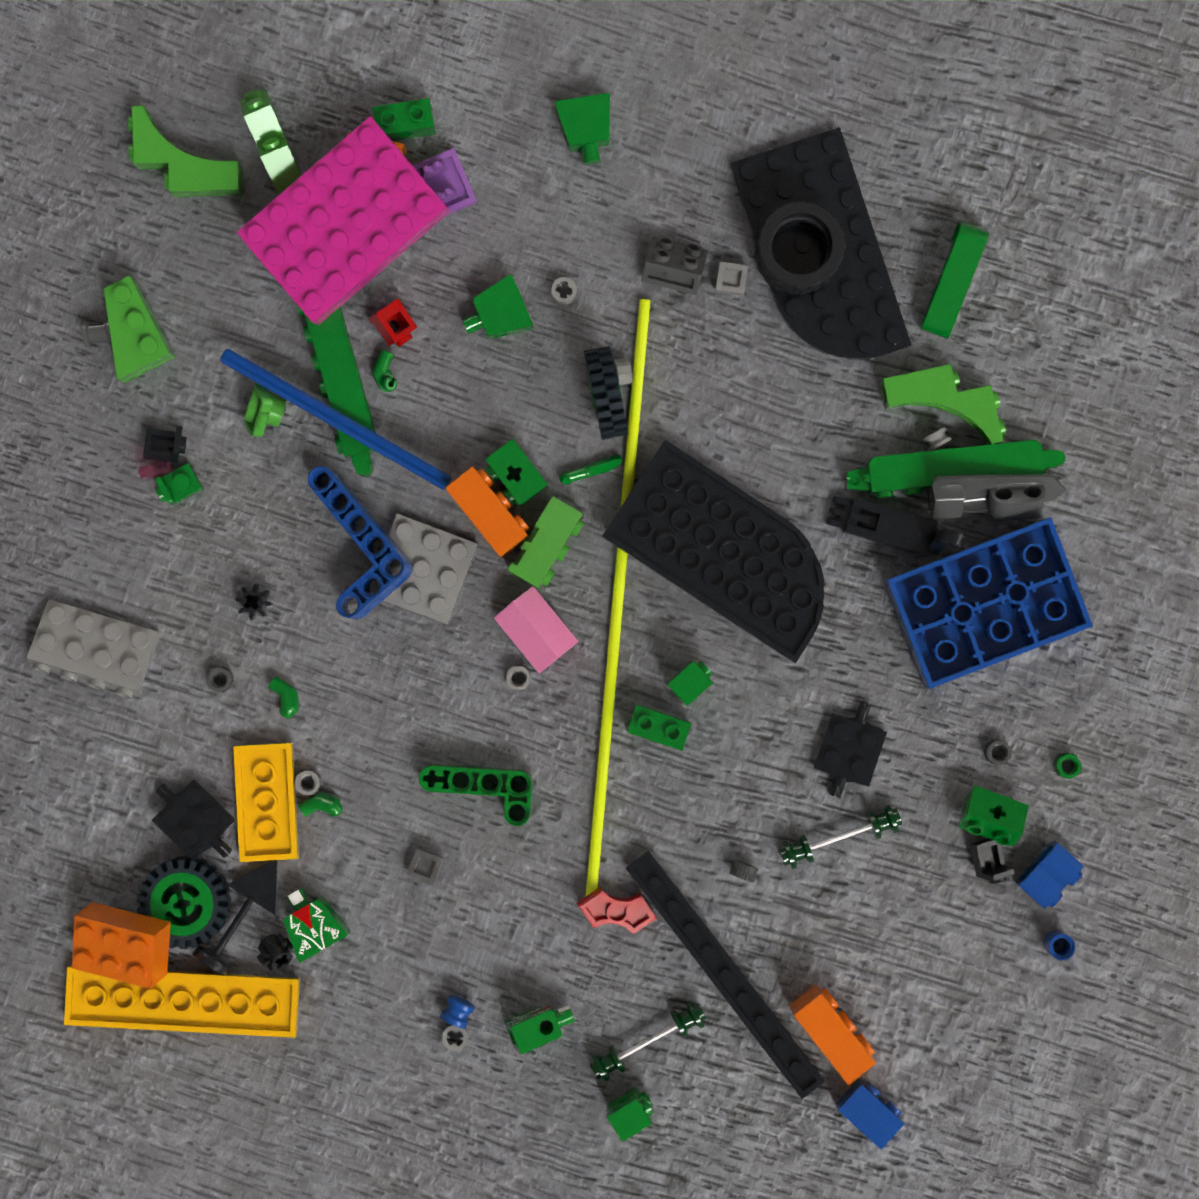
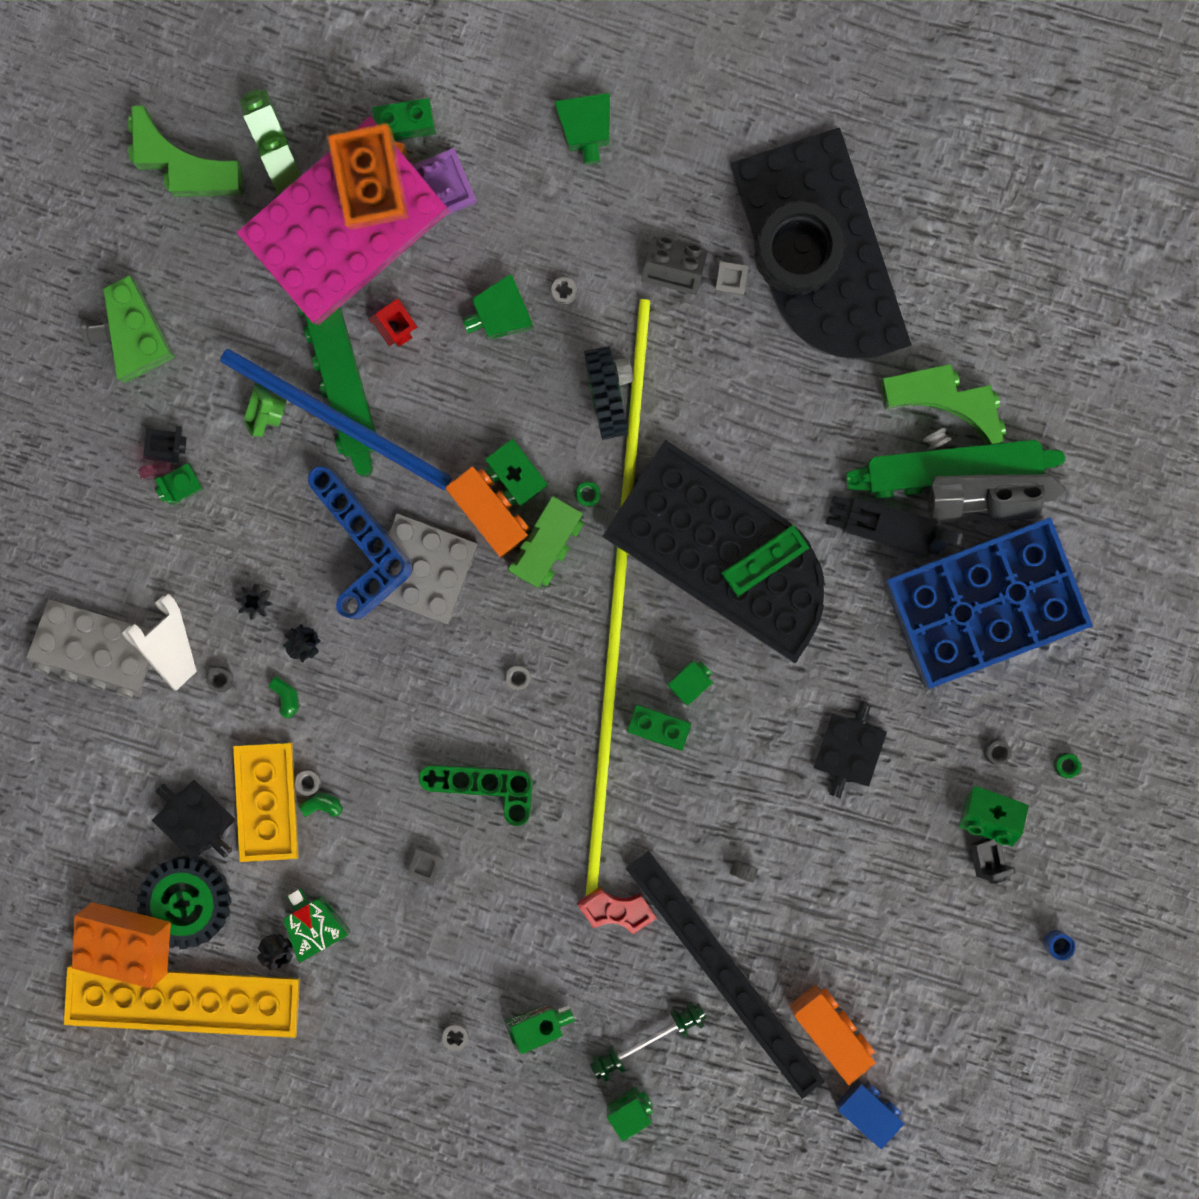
(165, 644): none -> white flag
(258, 887): black piece -> none
(301, 643): none -> black gear
(368, 177): none -> orange brick
(382, 374): green arm -> none
(457, 1011): blue wheel -> none
(536, 629): bright pink piece -> none
(591, 485): none -> green axle
(592, 469): green piece -> none
(765, 560): none -> green tile
(888, 820): dark green axle -> none
(955, 278): green beam -> none
(1050, 874): blue brick -> none

